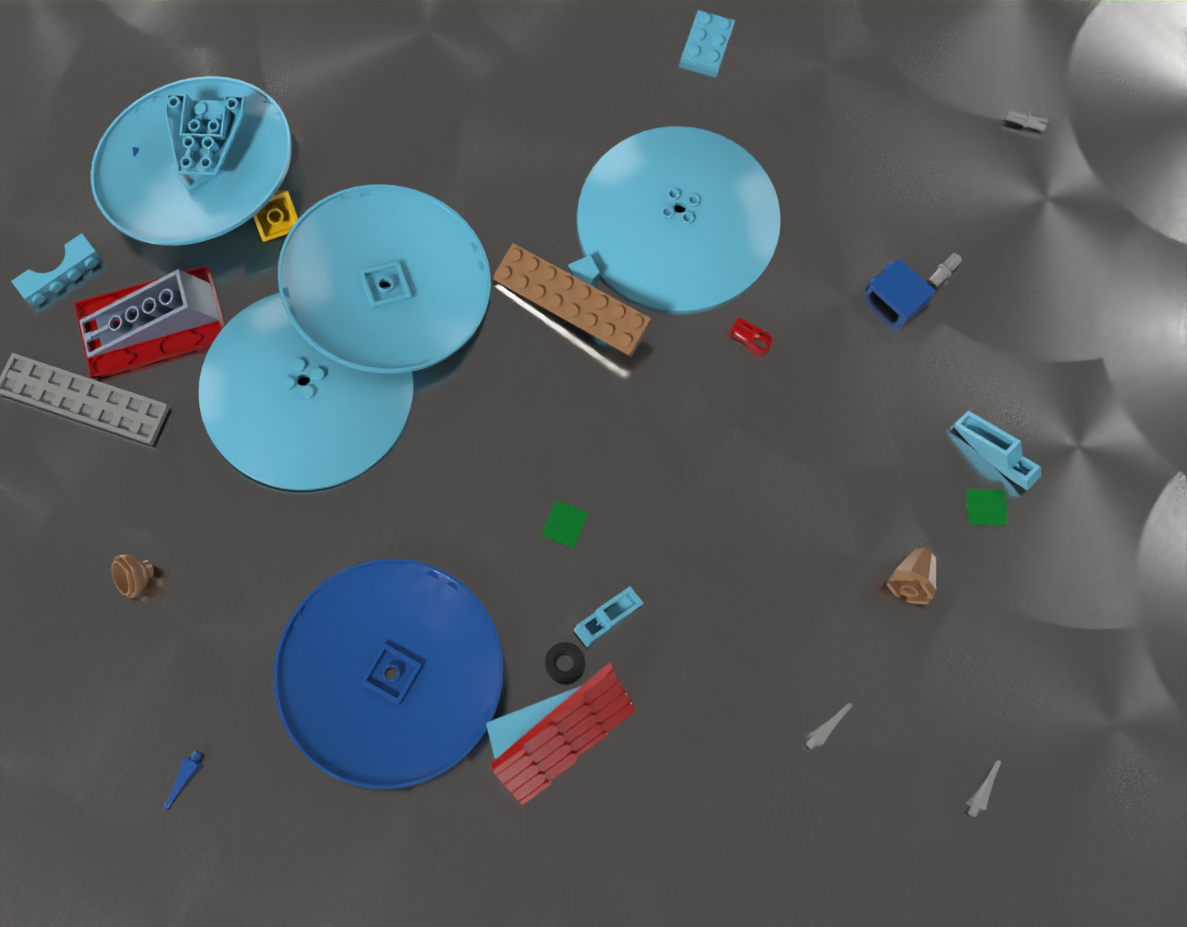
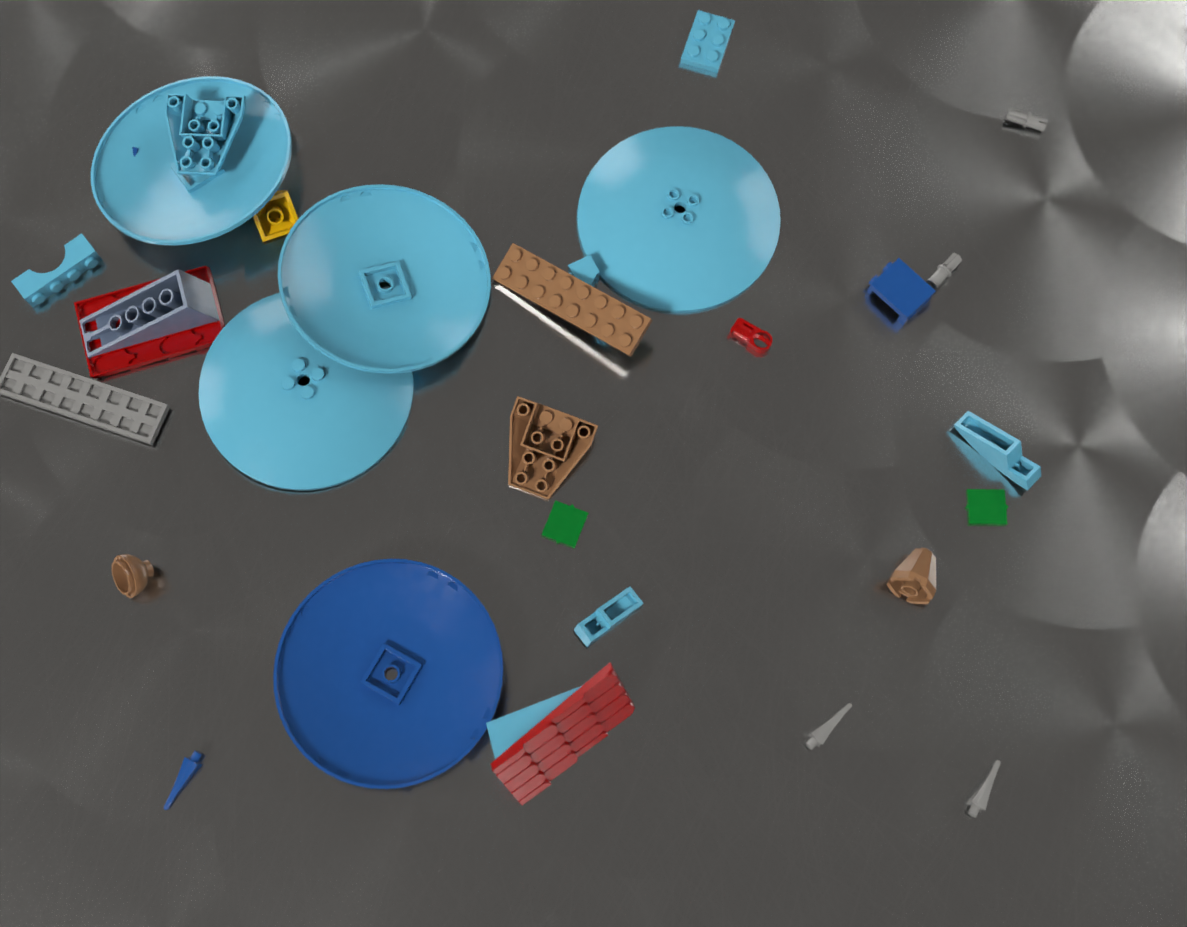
(544, 446): none -> medium nougat wedge
(565, 676): black tyre -> none

